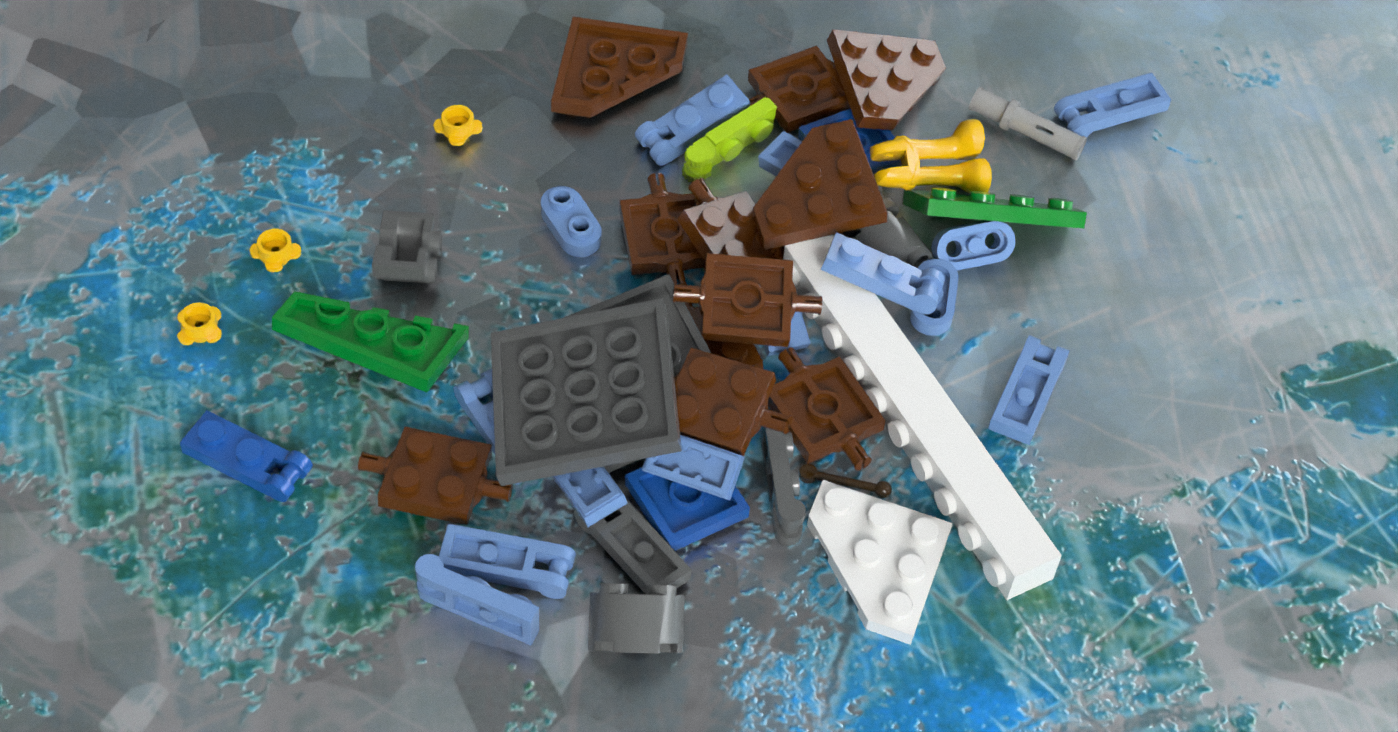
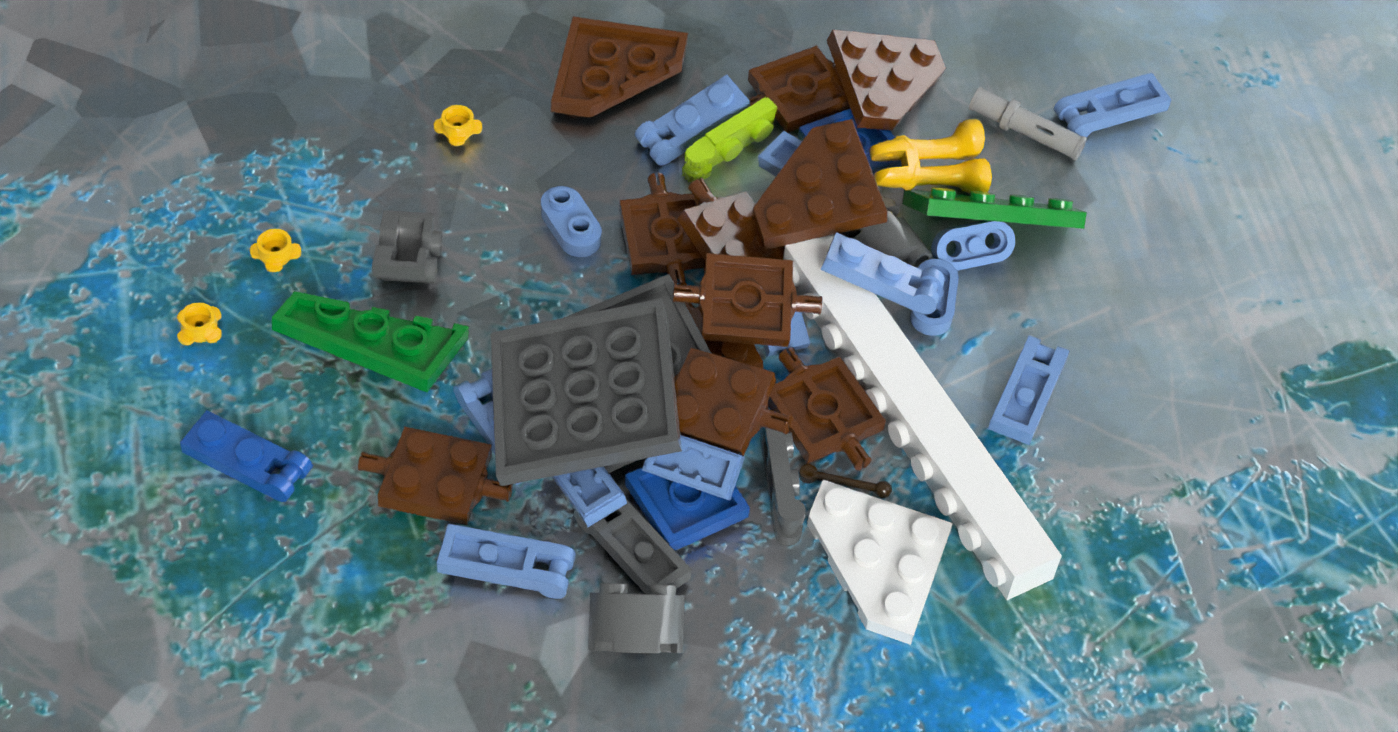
(476, 600): medium blue plate -> none

